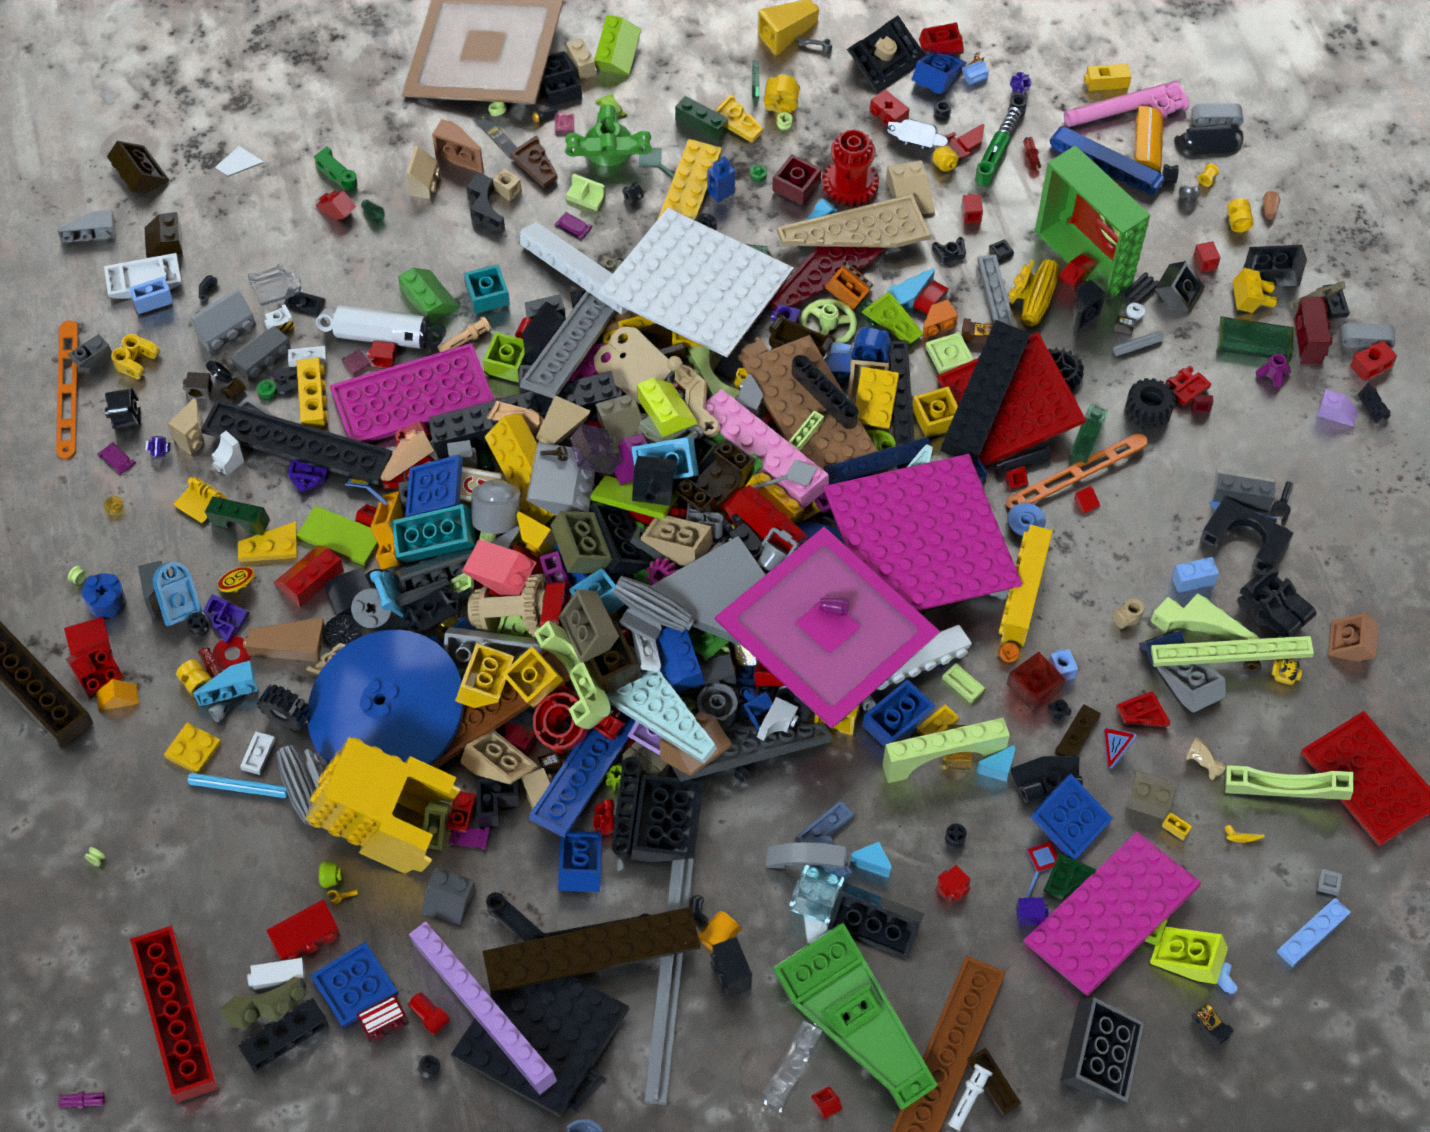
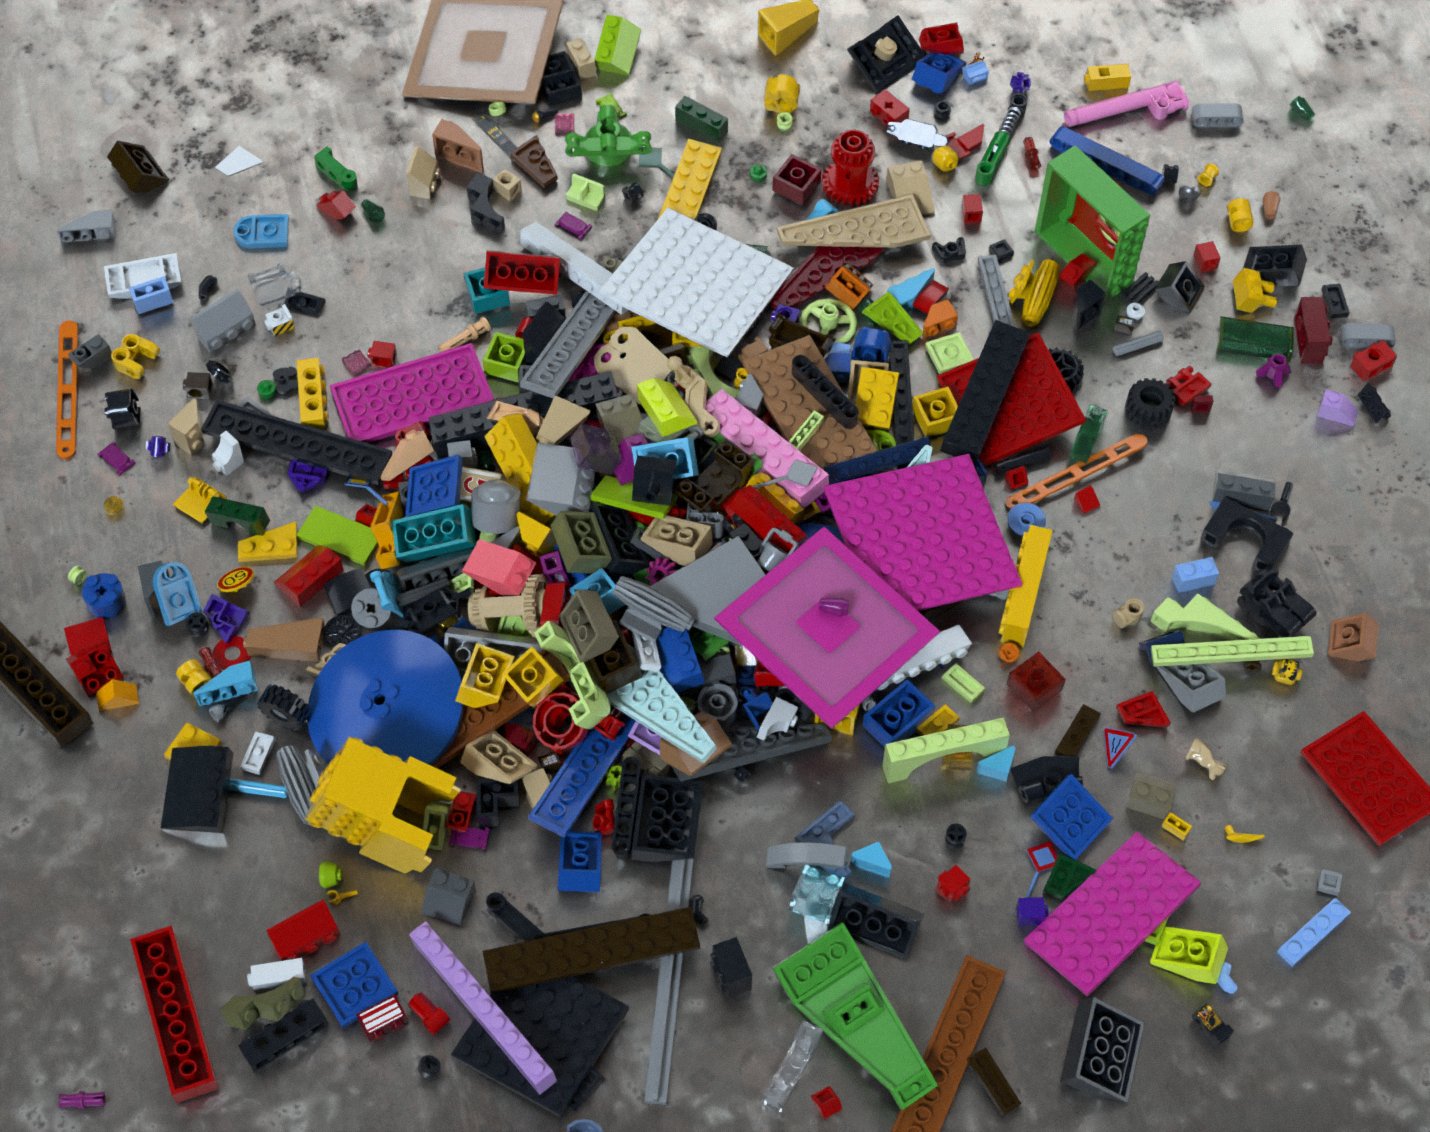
(94, 856): yellowish green bush -> none
(163, 235): dark brown slope -> none
(197, 788): none -> black slope
(233, 389): dark brown bush -> none
(261, 353): dark grey brick -> none
(263, 231): none -> dark azure tile
(306, 353): white plate -> none
(382, 326): white piece -> none
(427, 294): bright green slope -> none
(521, 272): none -> red slope
(561, 452): dark brown hand -> none
(719, 929): light orange piece -> none
(721, 179): blue brick -> none
(739, 120): yellow wing -> none
(755, 78): clear green tile -> none
(826, 46): dark grey piece -> none
(974, 1087): white pin -> none
(975, 332): reddish brown leg -> none
(1059, 704): black plate -> none
(1064, 656): light blue brick -> none
(1149, 137): light orange brick -> none
(1210, 140): black brick -> none
(1302, 108): none -> clear green cone
(1320, 785): yellowish green arch -> none
(1325, 292): dark tan wing -> none

